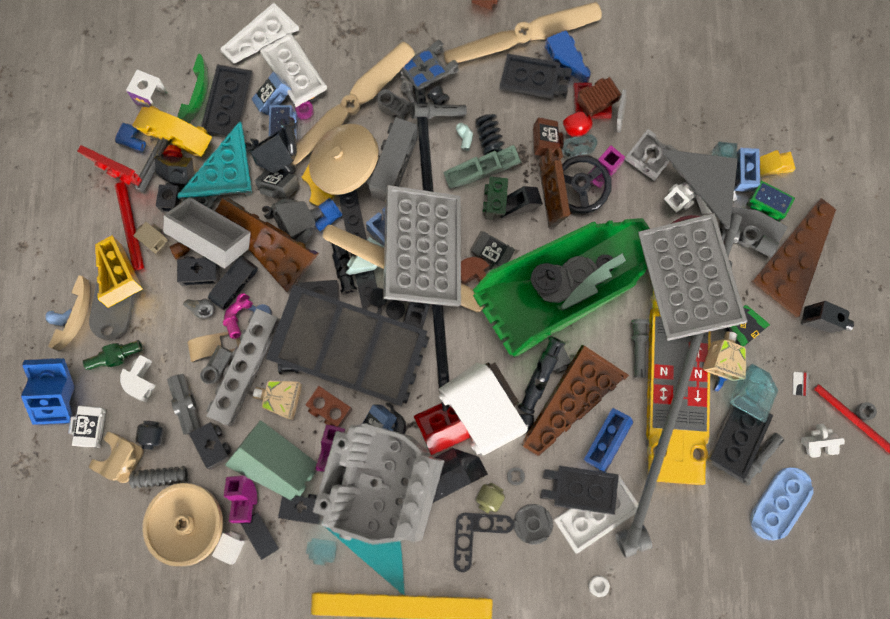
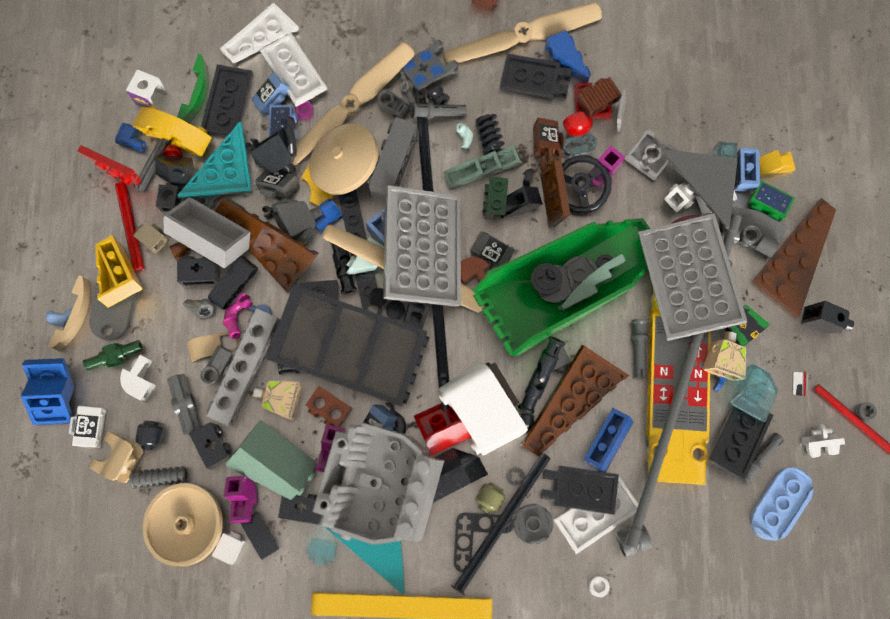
(501, 524): none -> black axle
(529, 177): none -> black tile

